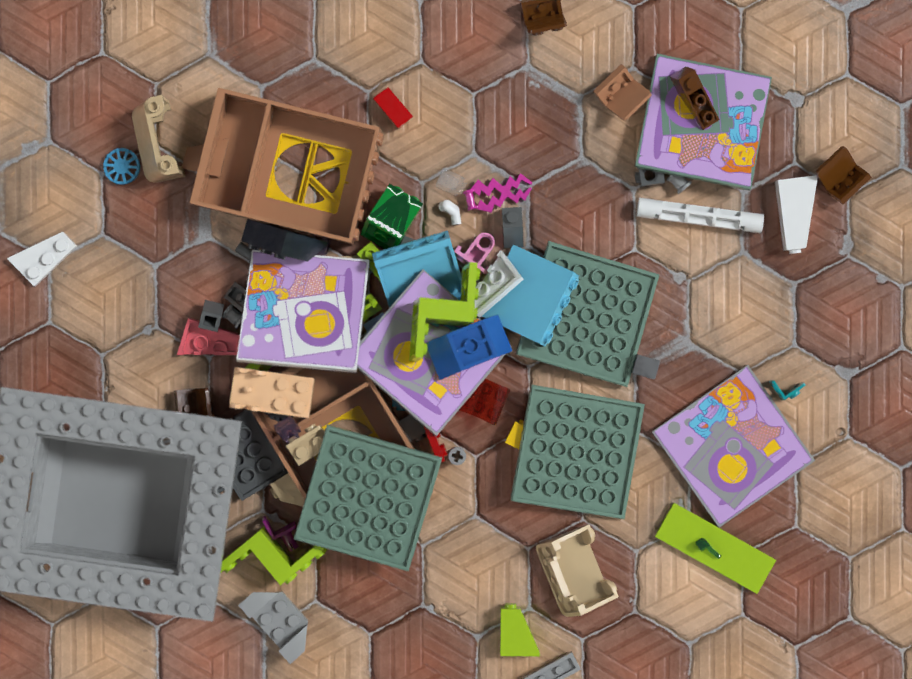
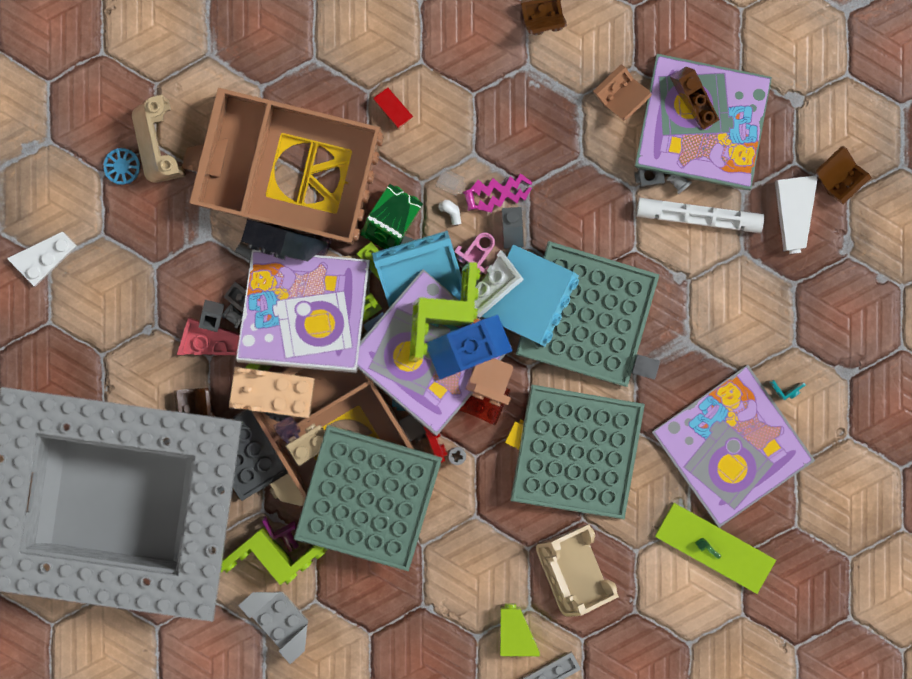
(490, 381): none -> nougat bracket

